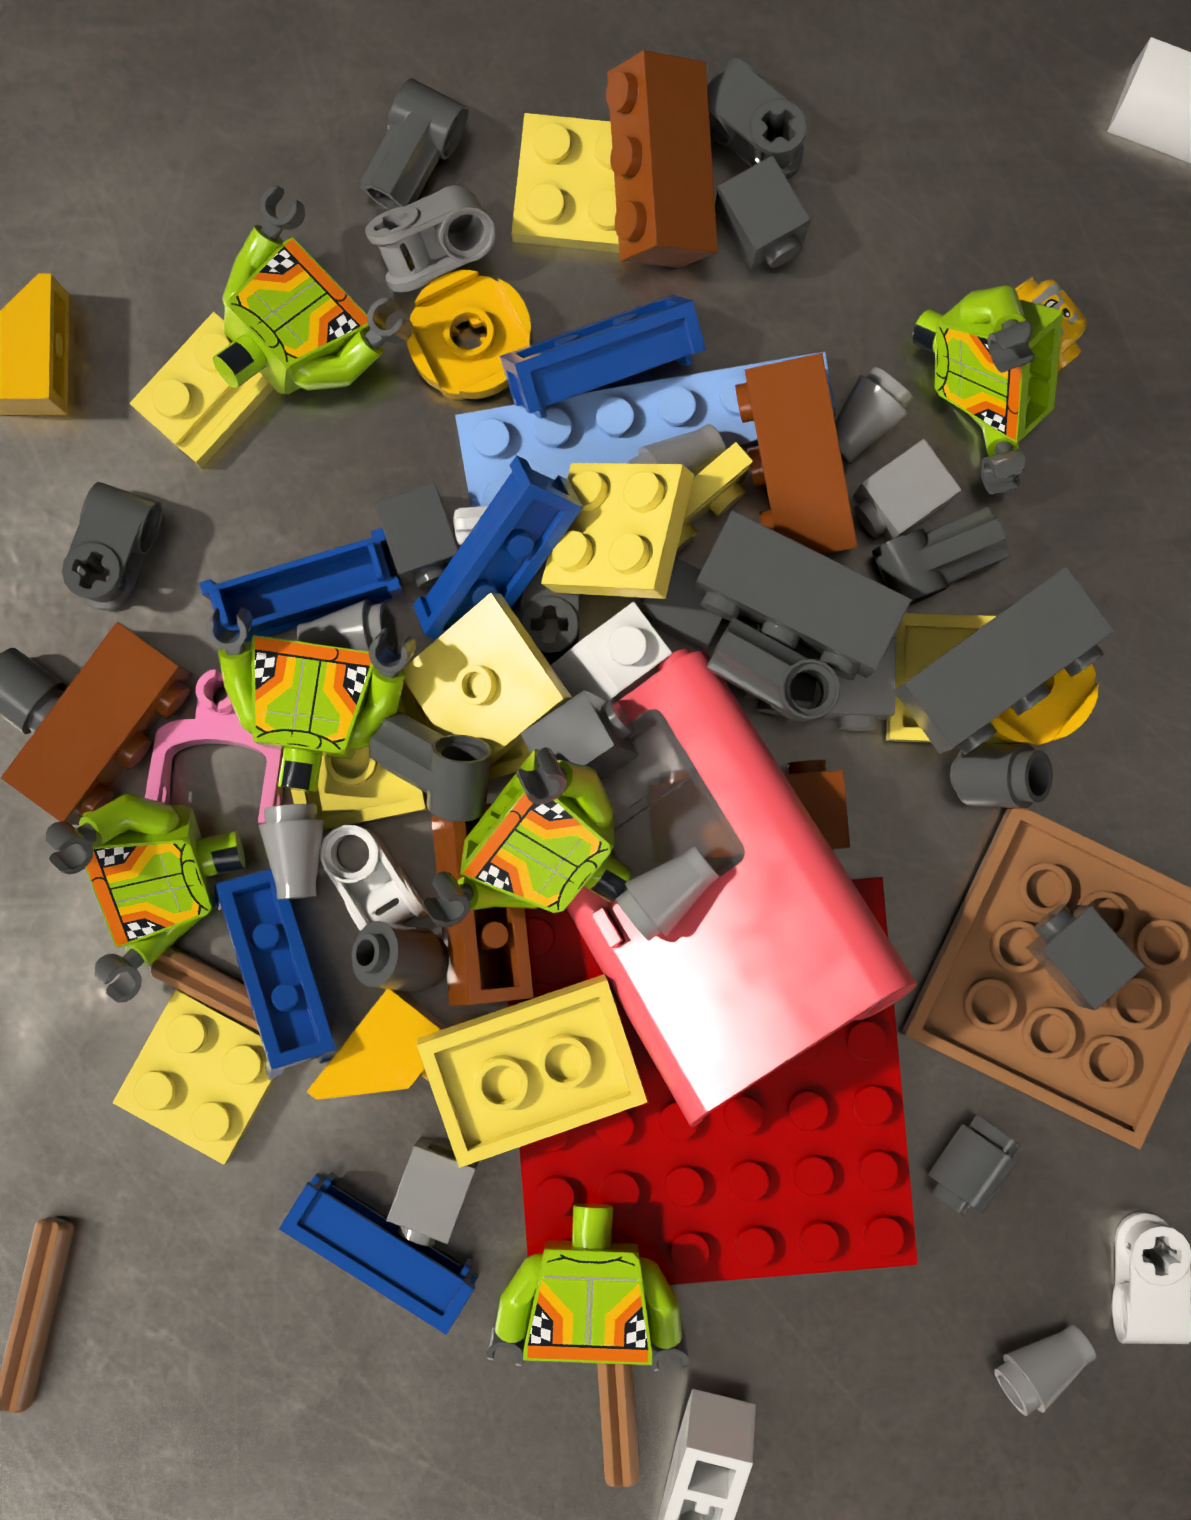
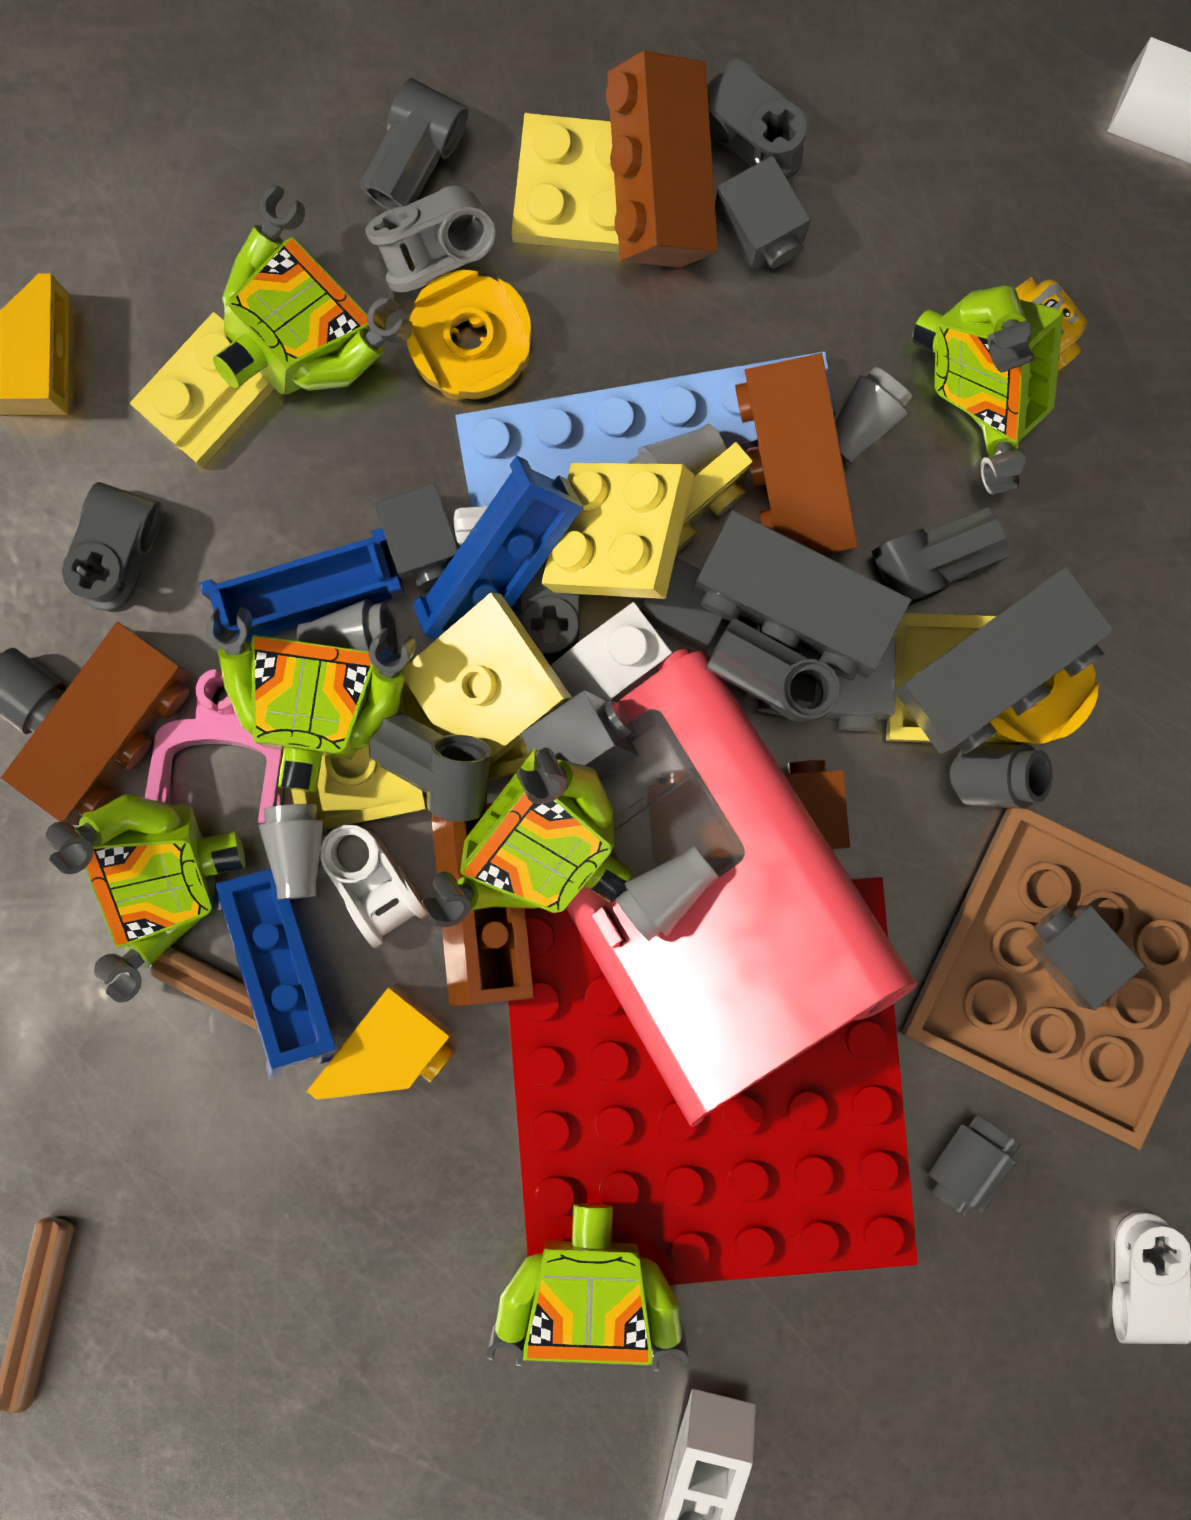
(198, 1077): light yellow plate -> none
(377, 1255): blue container -> none
(399, 957): dark grey brick -> none
(430, 1194): light grey brick -> none
(531, 1070): light yellow plate -> none
(603, 353): blue container -> none
(618, 1424): medium nougat axle -> none
(904, 493): light grey brick -> none
(1044, 1369): light grey cone -> none

